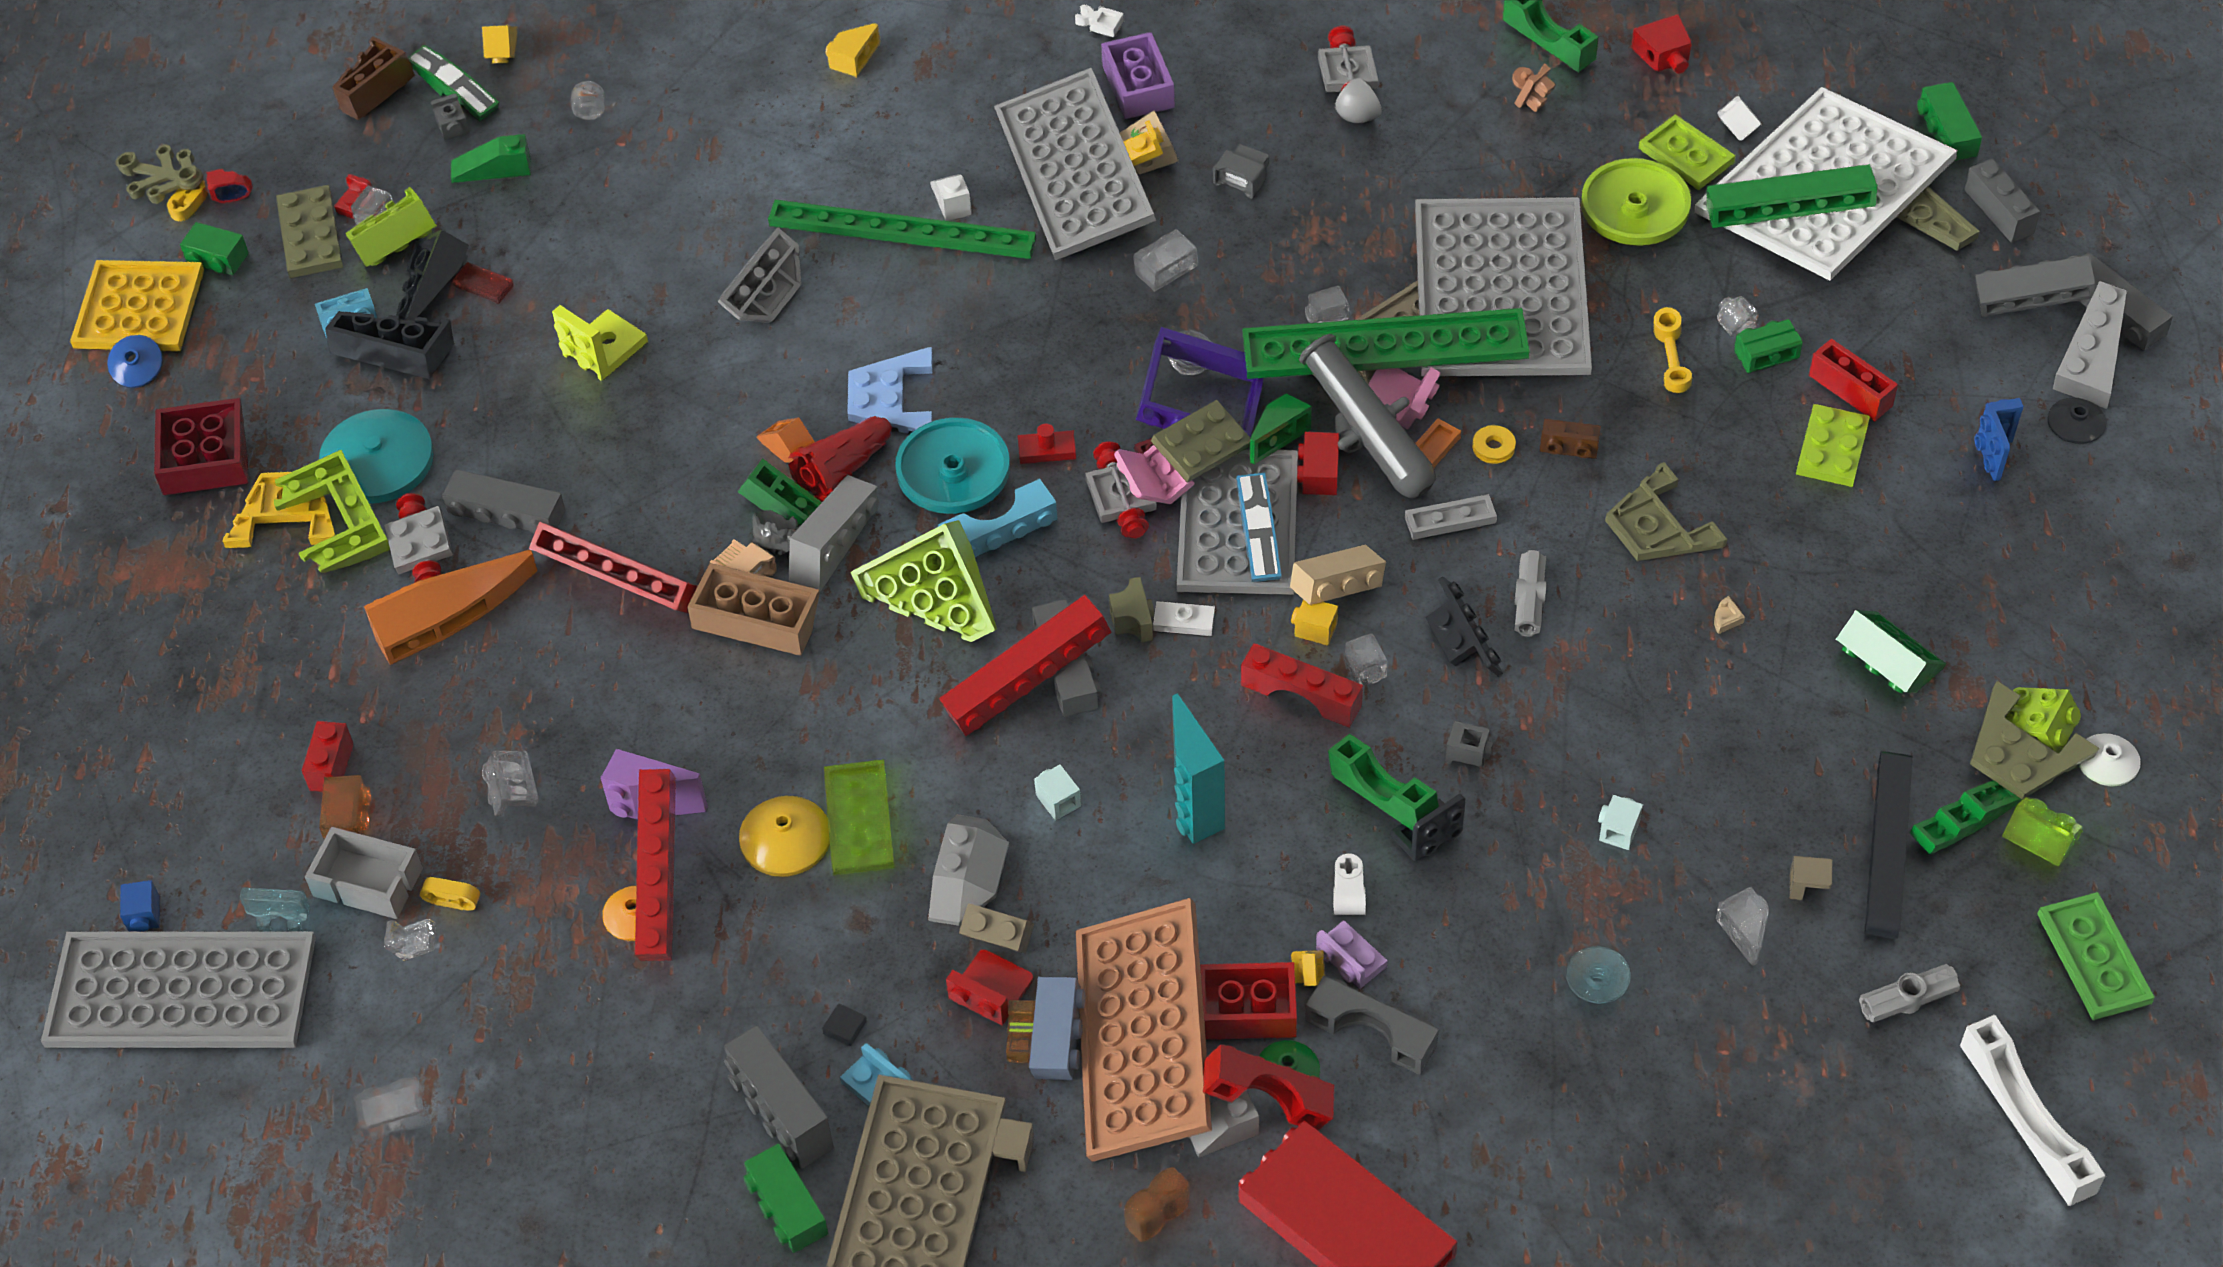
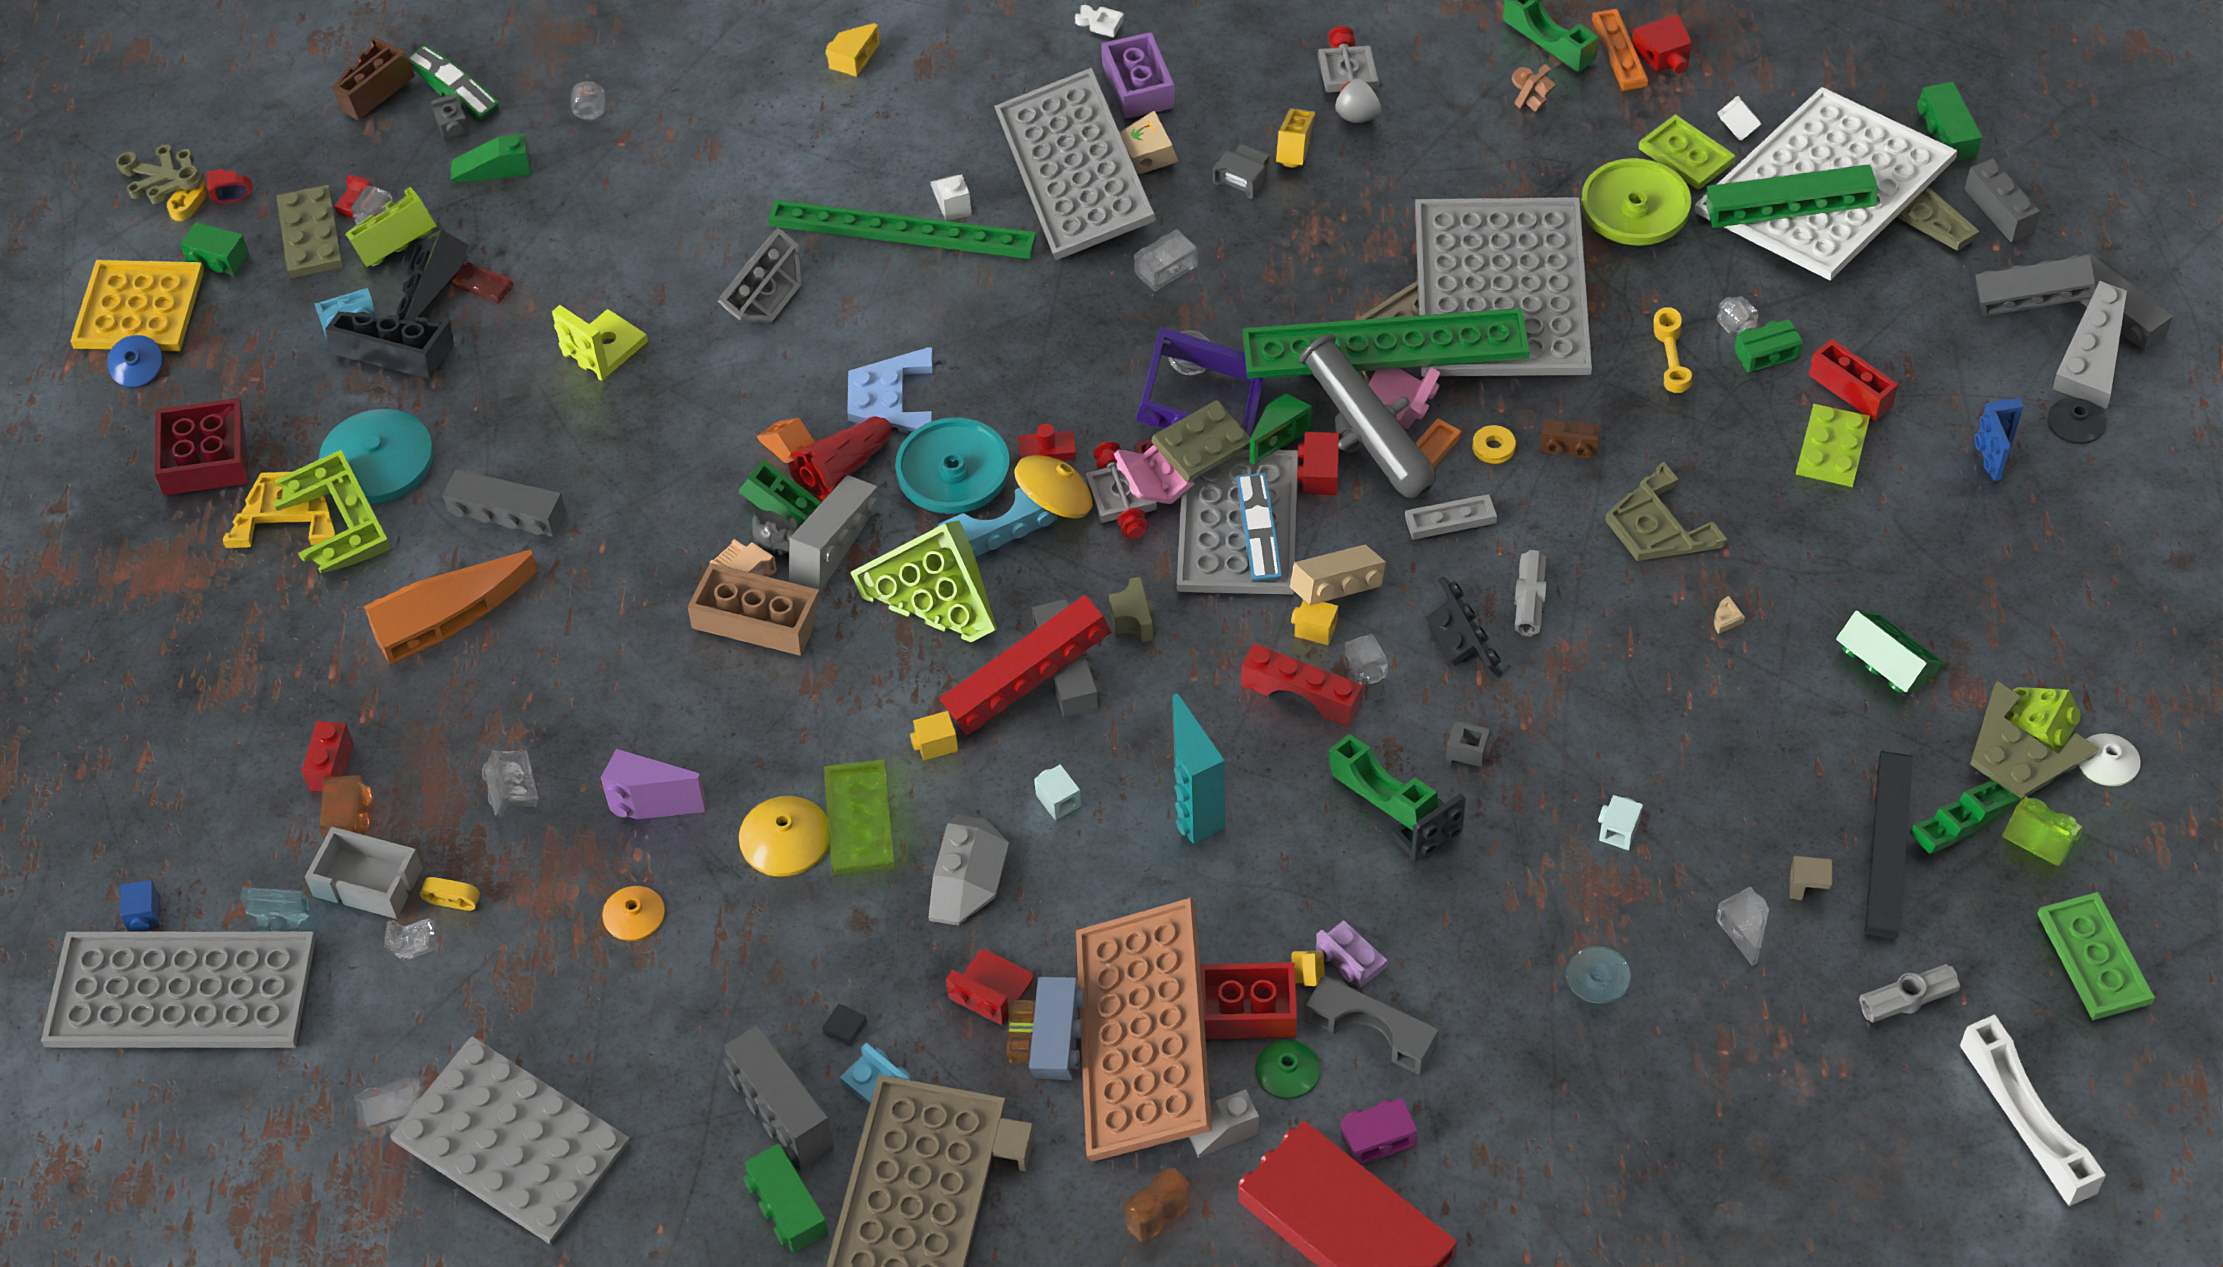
(418, 538): light grey plate -> none
(499, 42): yellow slope -> none
(510, 1139): none -> light grey plate
(613, 567): red brick -> none
(655, 865): red brick -> none
(934, 736): none -> yellow brick
(996, 928): dark tan brick -> none
(1054, 486): none -> yellow dish
(1145, 146): yellow bracket -> none
(1184, 618): white plate -> none
(1295, 137): none -> yellow slope
(1300, 1095): red arch -> none
(1327, 306): clear brick -> none
(1349, 888): white piece -> none
(1378, 1131): none -> magenta brick
(1619, 49): none -> orange tile

